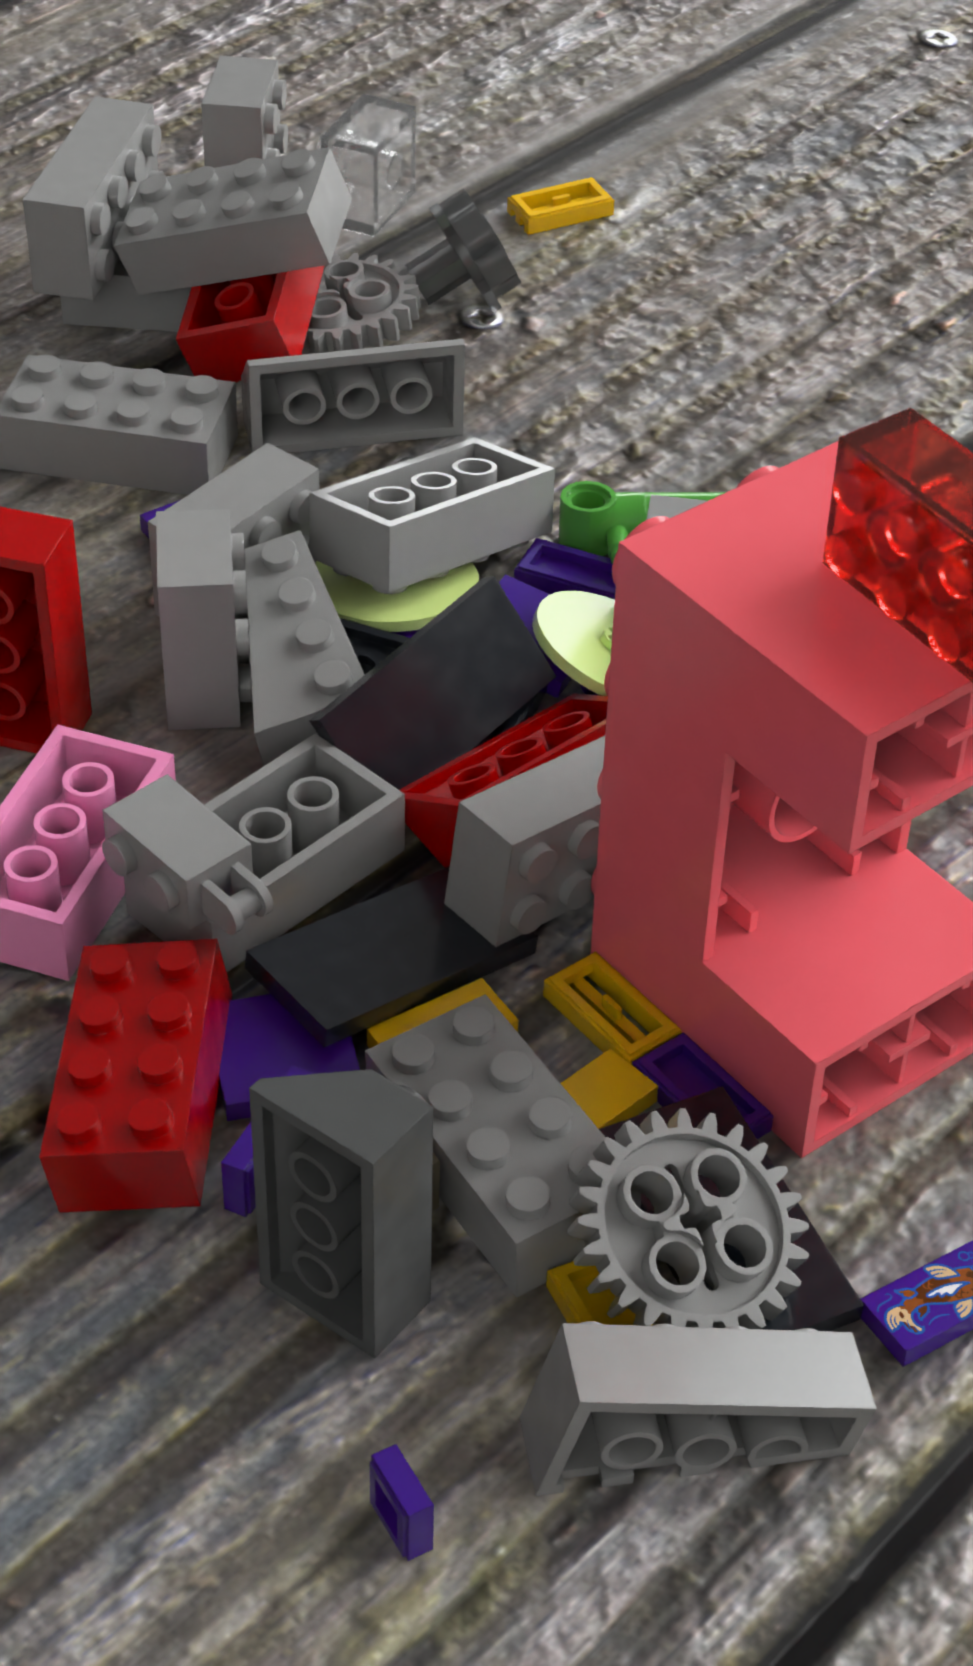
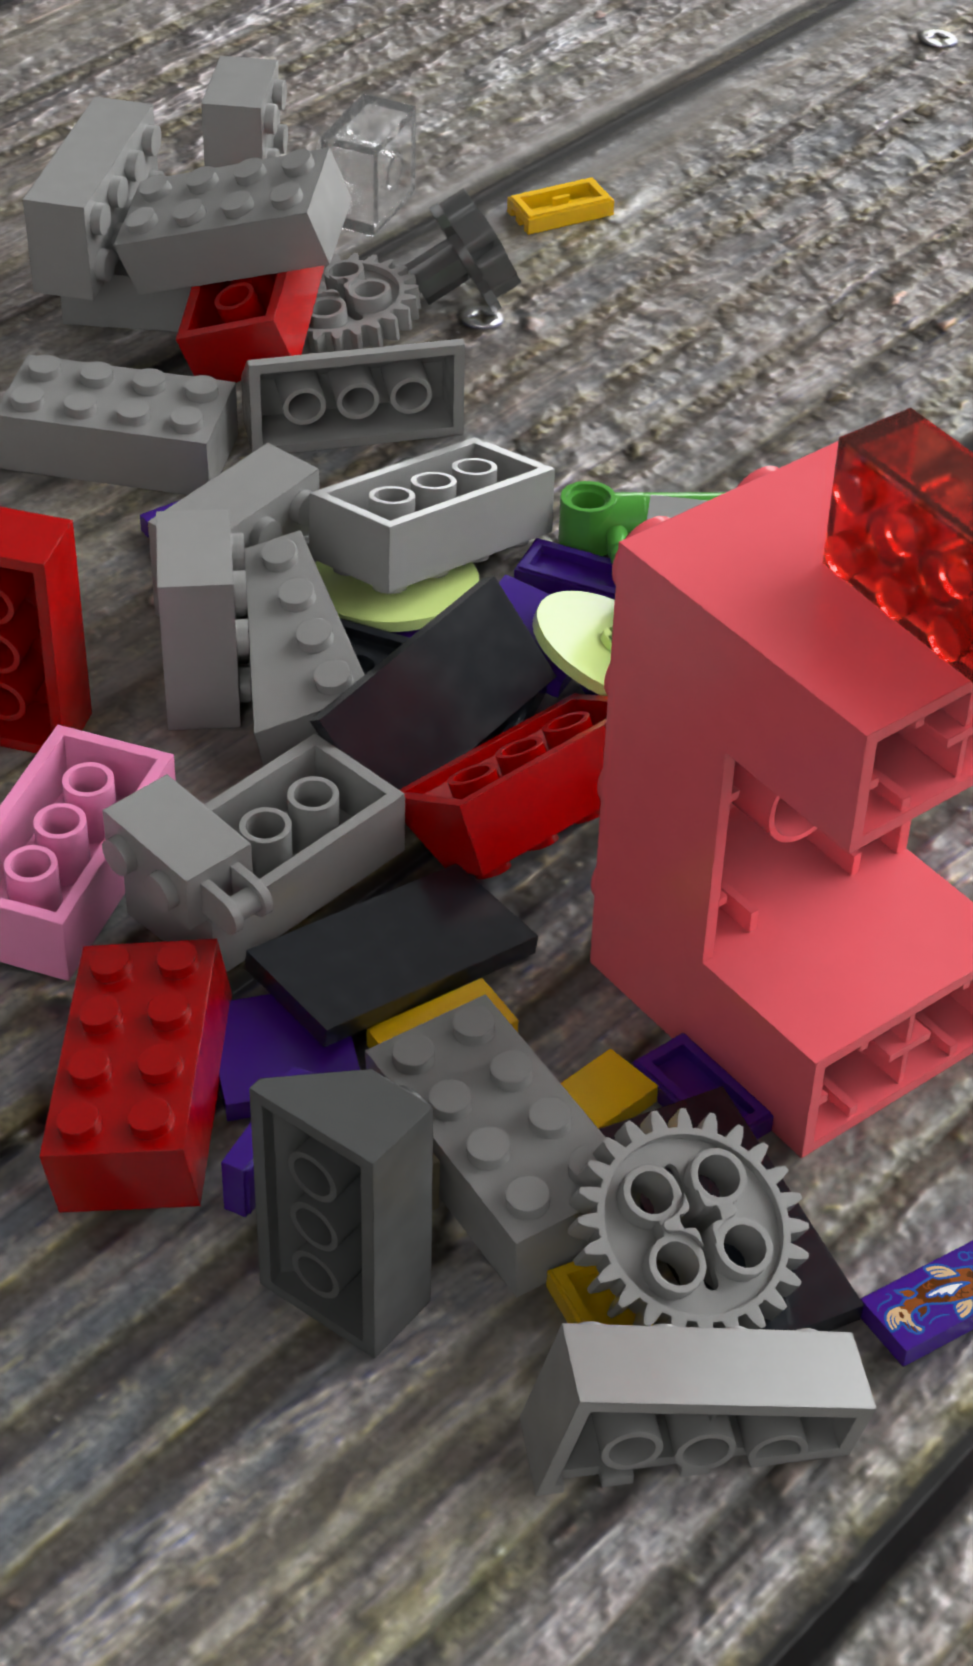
(401, 1502): dark purple tile -> none
(528, 846): light grey brick -> none
(601, 1015): yellow tile -> none

